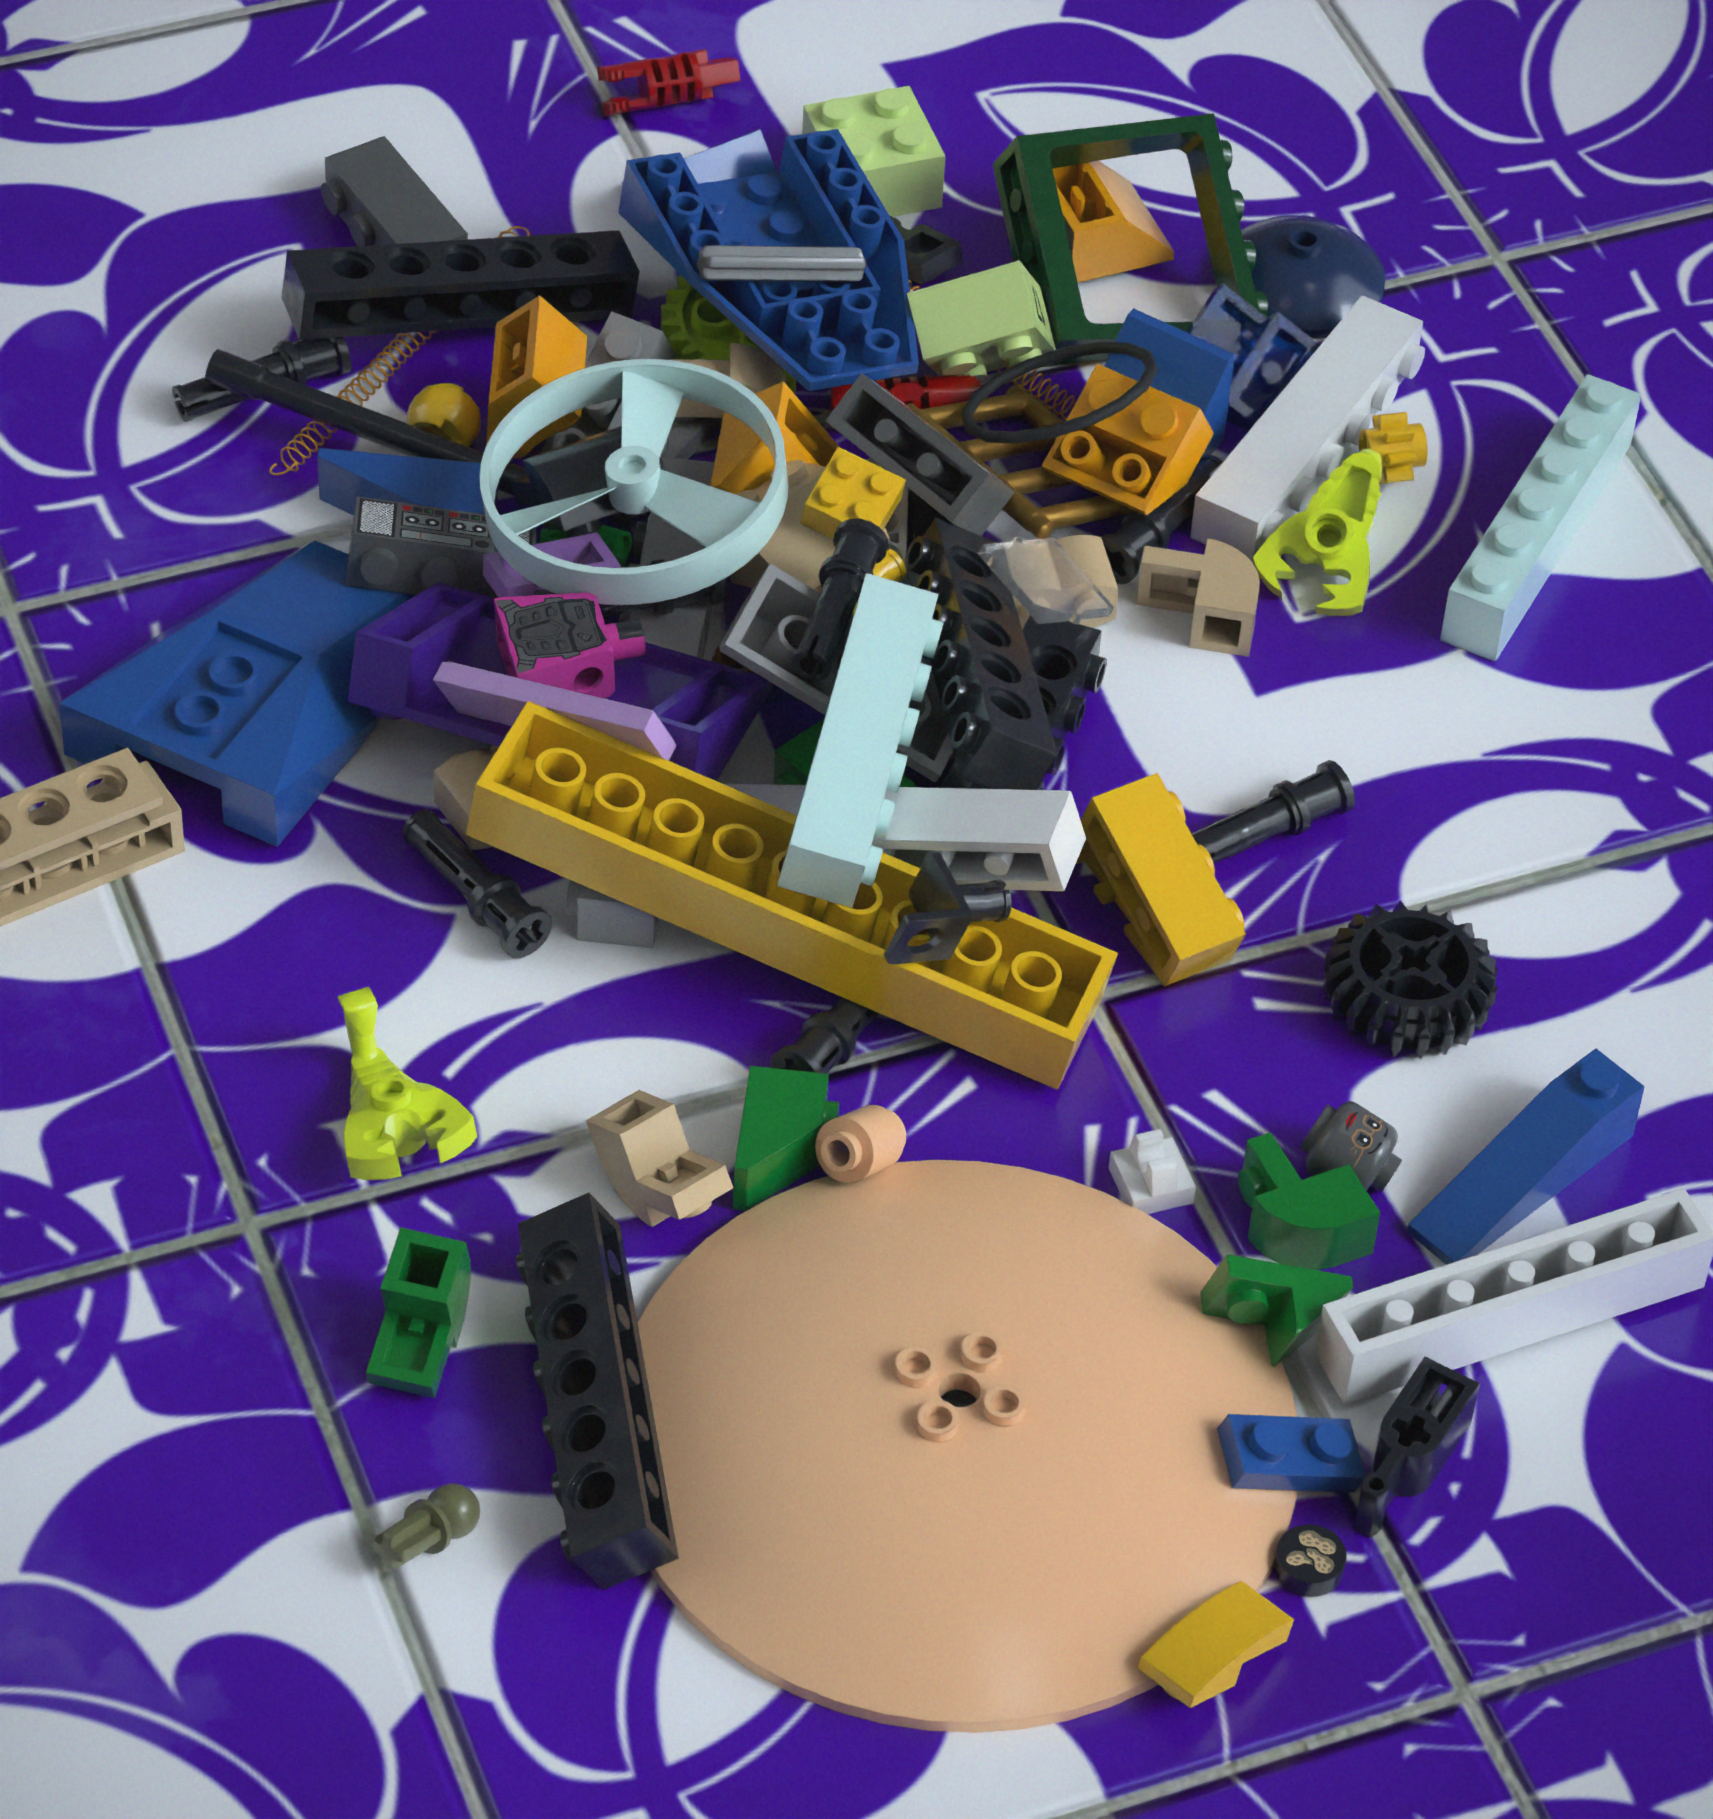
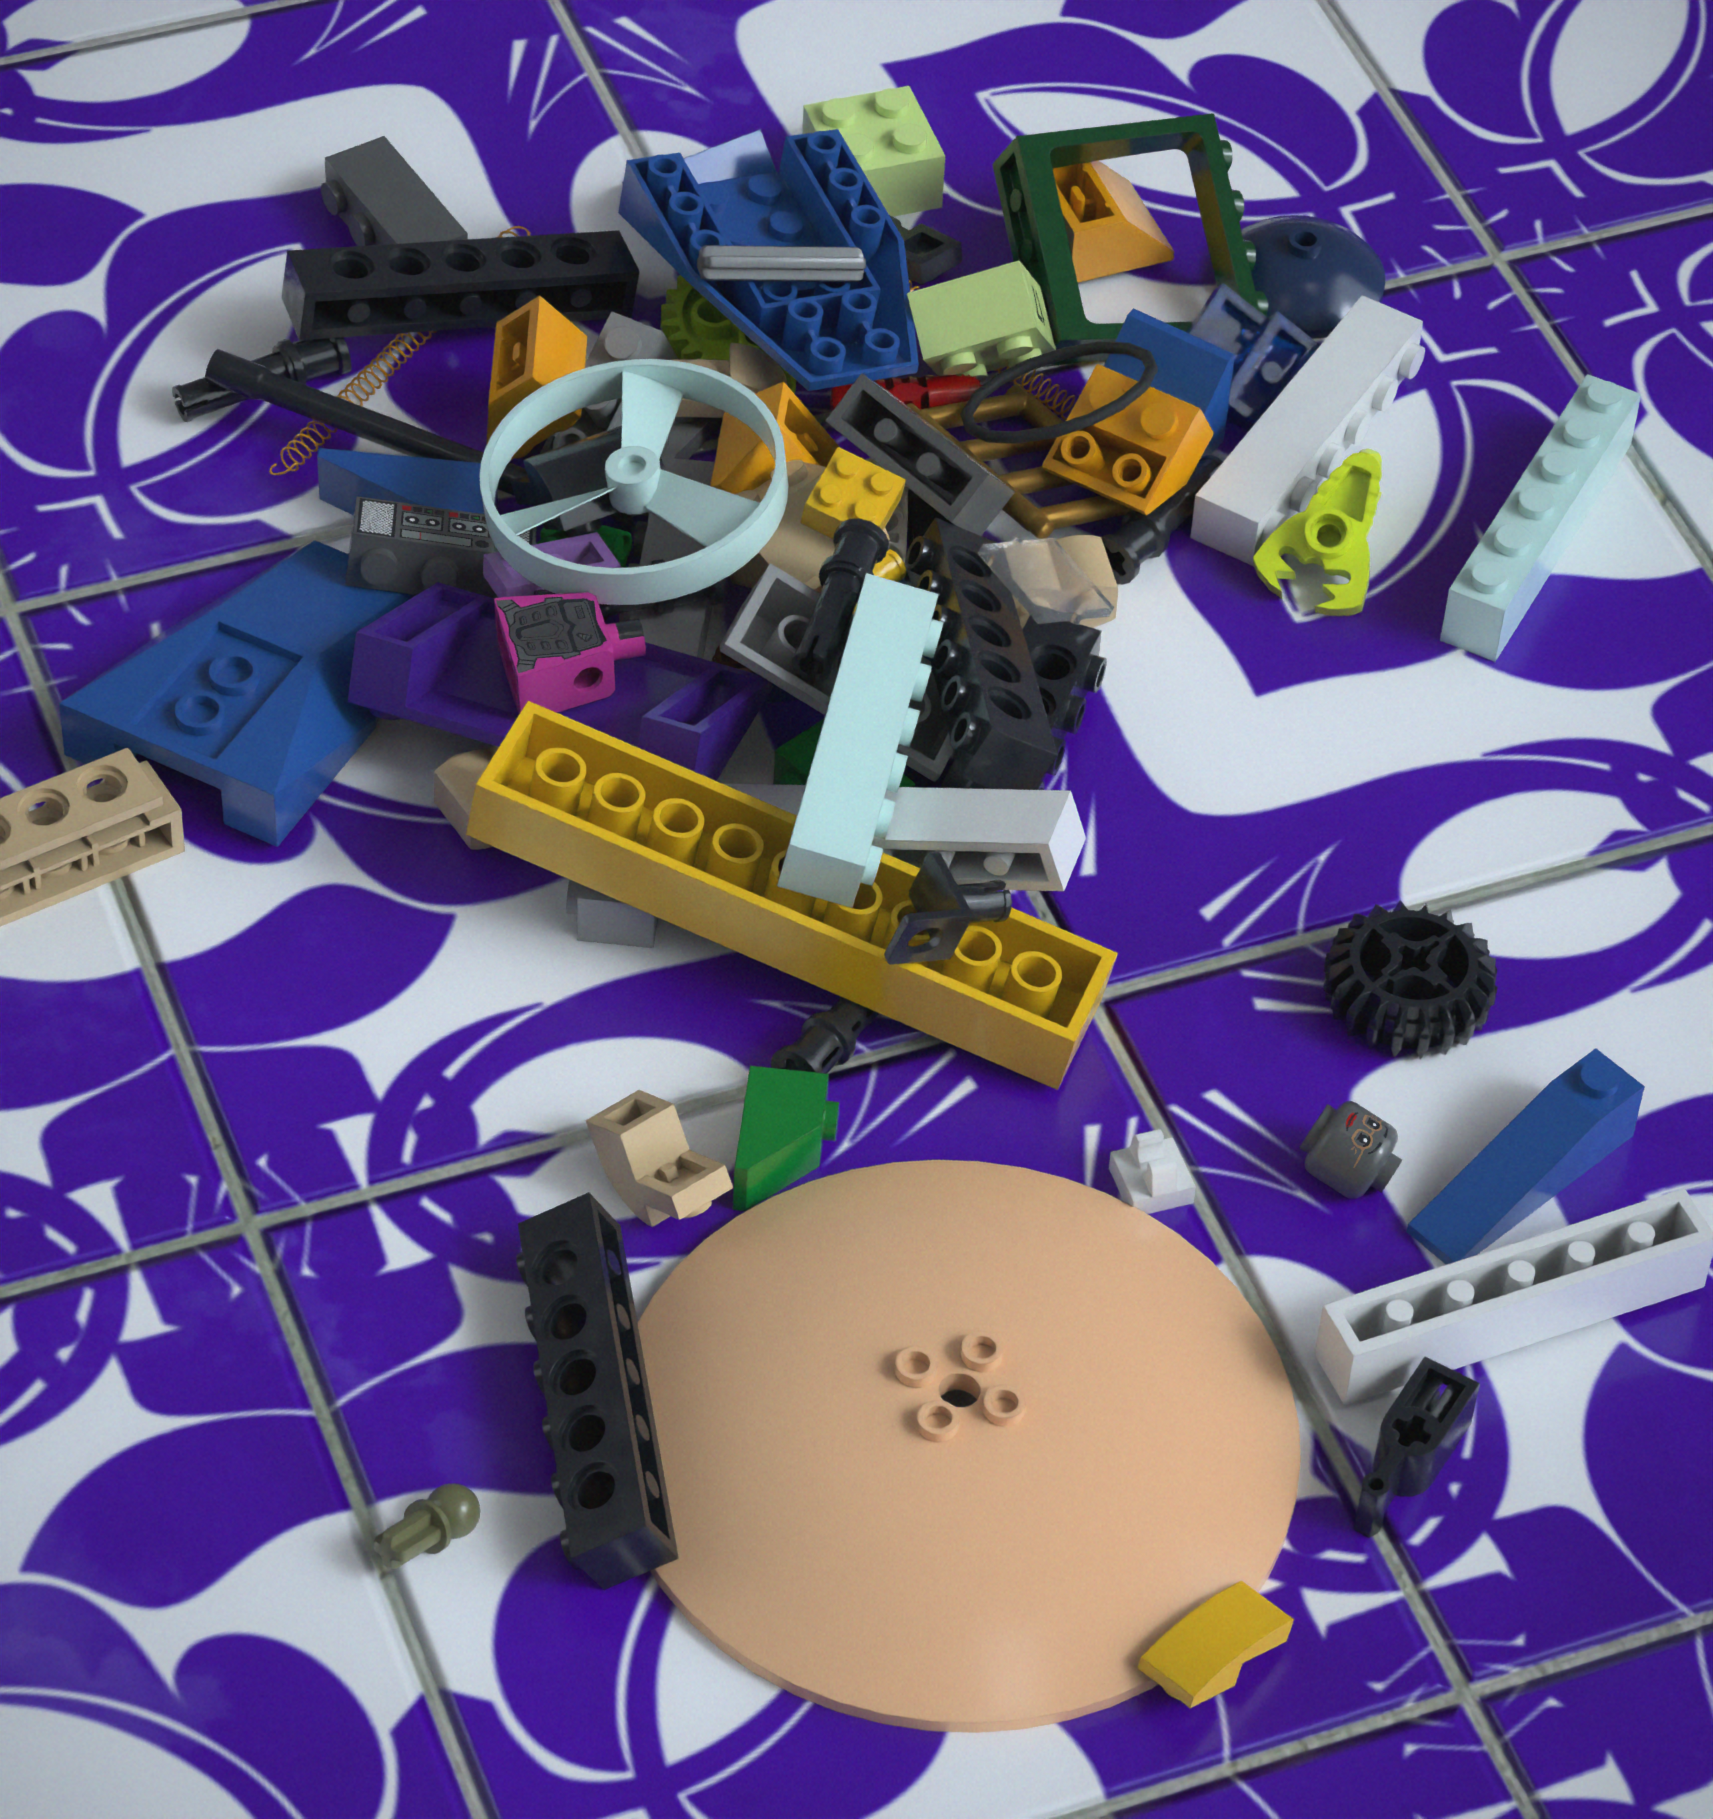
(389, 1109): neon yellow animal -> none
(424, 1313): green brick -> none
(446, 412): yellow piece -> none
(491, 897): black pin -> none
(503, 697): lavender tile -> none
(668, 80): red hinge -> none
(860, 1143): light nougat brick -> none
(1159, 880): yellow wedge -> none
(1214, 586): tan brick -> none
(1275, 1296): green slope -> none
(1287, 809): black pin -> none
(1291, 1453): blue plate -> none
(1308, 1220): green brick -> none
(1310, 1560): black tile -> none
(1398, 443): yellow gear -> none

